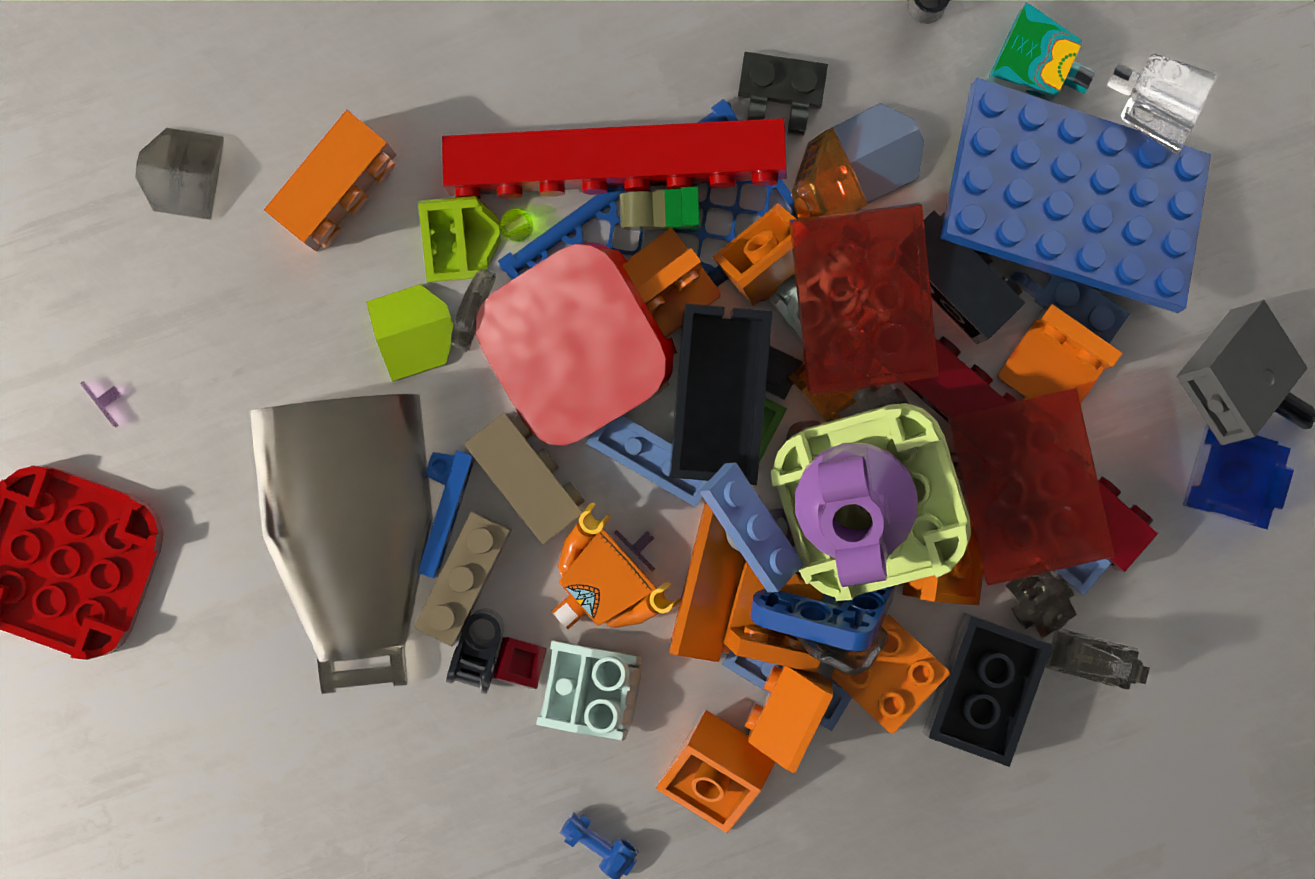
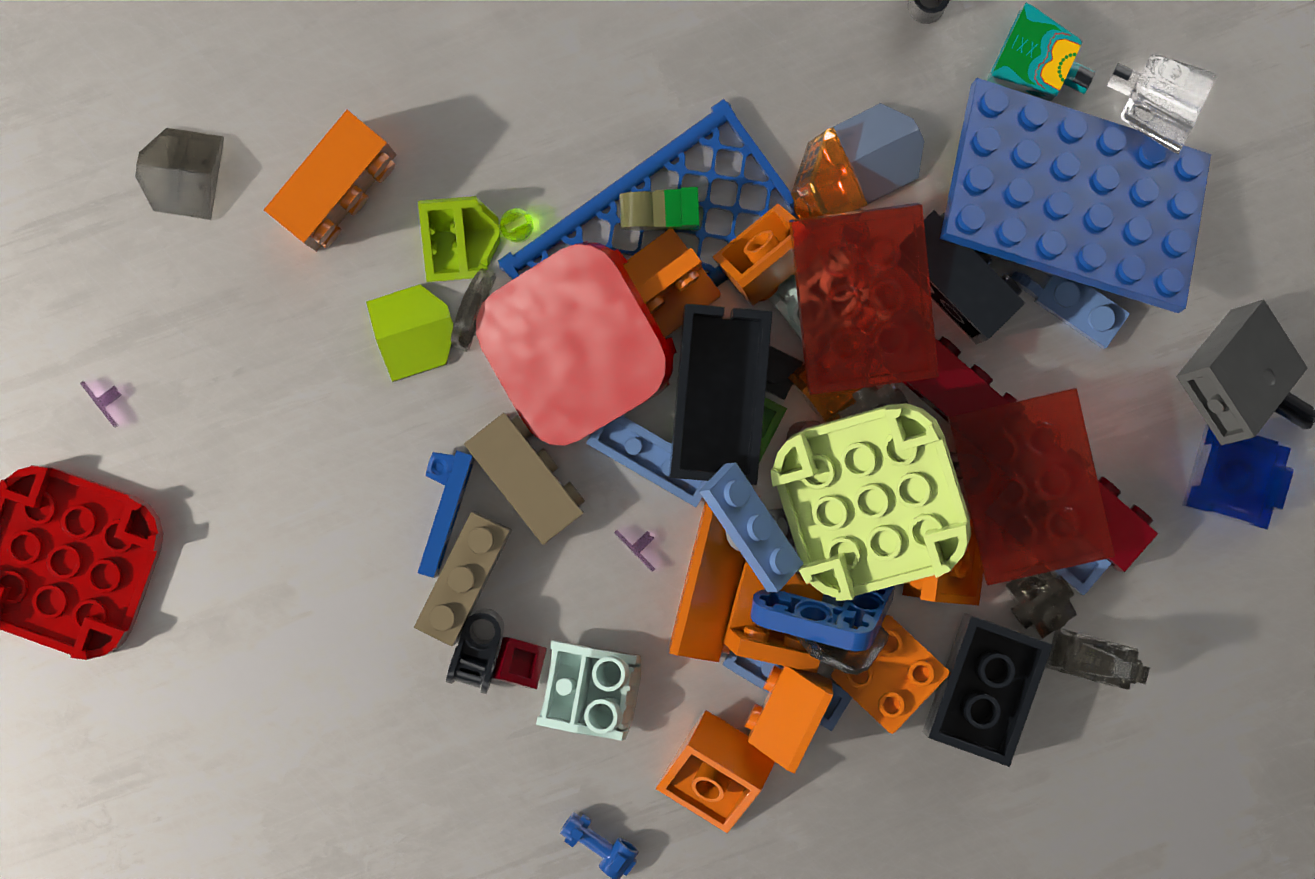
(347, 524): clear smoke windscreen -> none
(604, 580): orange torso -> none
(615, 158): red brick -> none
(782, 81): pearl dark grey plate -> none
(862, 477): medium lavender piece -> none
(1057, 356): orange bracket -> none

